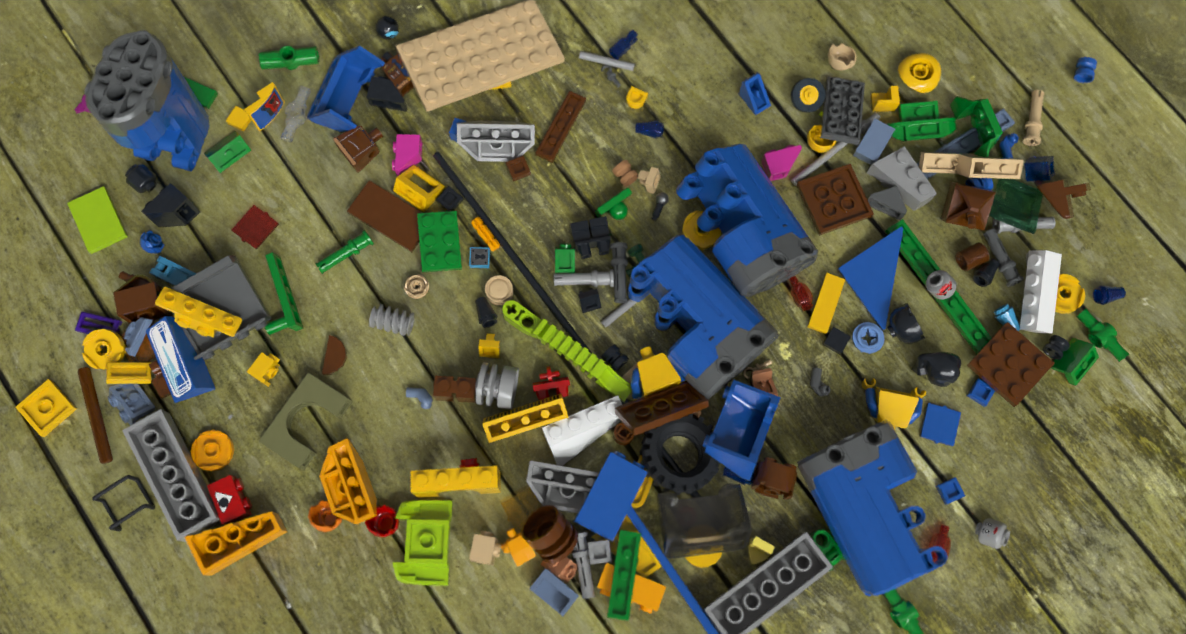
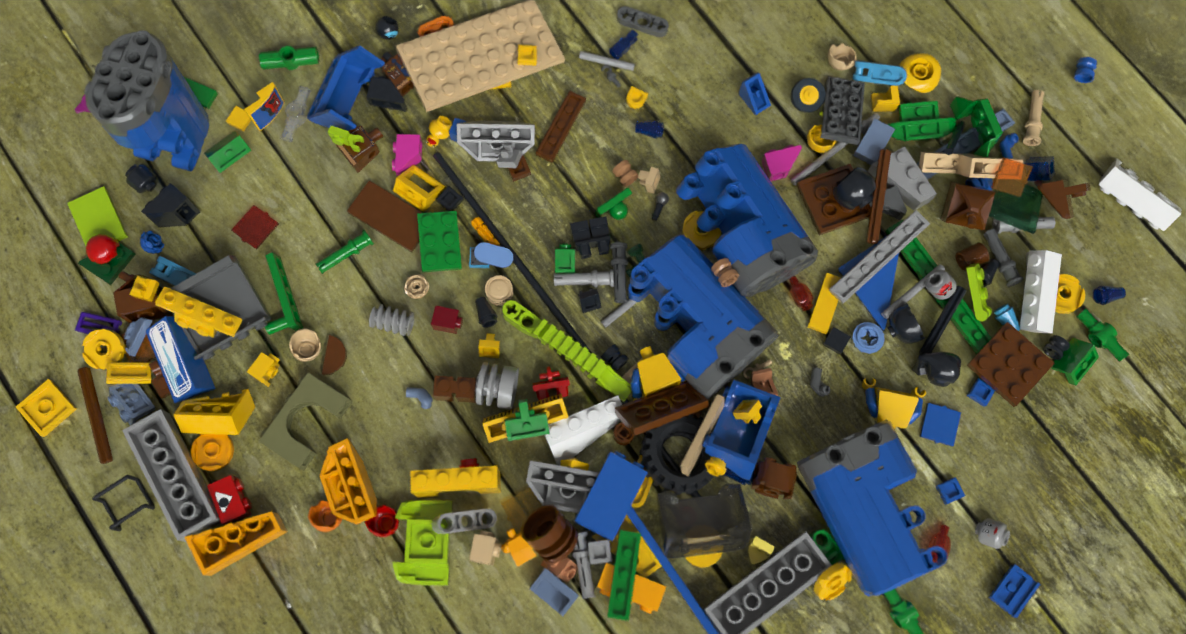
(101, 248): none -> red hair
(109, 271): none -> dark green wing
(144, 288): none -> yellow tile
(216, 415): none -> yellow wedge
(305, 345): none -> tan hair
(342, 136): none -> lime plate
(435, 25): none -> orange plate
(439, 130): none -> yellow animal
(446, 319): none -> dark red brick
(473, 517): none -> light grey beam
(493, 255): none -> medium blue tile
(509, 157): none -> light grey tile
(526, 423): none -> green hinge
(527, 55): none -> yellow tile
(574, 463): none -> yellow tile
(657, 21): none -> dark grey beam
(705, 429): none -> tan tile
(716, 466): none -> yellow plate
(725, 272): none -> medium nougat wheel
(748, 410): none -> yellow tile
(832, 581): none -> yellow tile
(855, 189): none -> black wheel
(879, 196): none -> reddish brown axle
(879, 257): none -> light grey tile
(880, 73): none -> dark azure plate
(909, 294): none -> light grey bar
(943, 320): none -> black axle
(955, 137): none -> black bar
(978, 292): none -> lime plate
(1011, 177): none -> clear orange piece
(1014, 591): none -> blue plate
(1139, 196): none -> white wedge

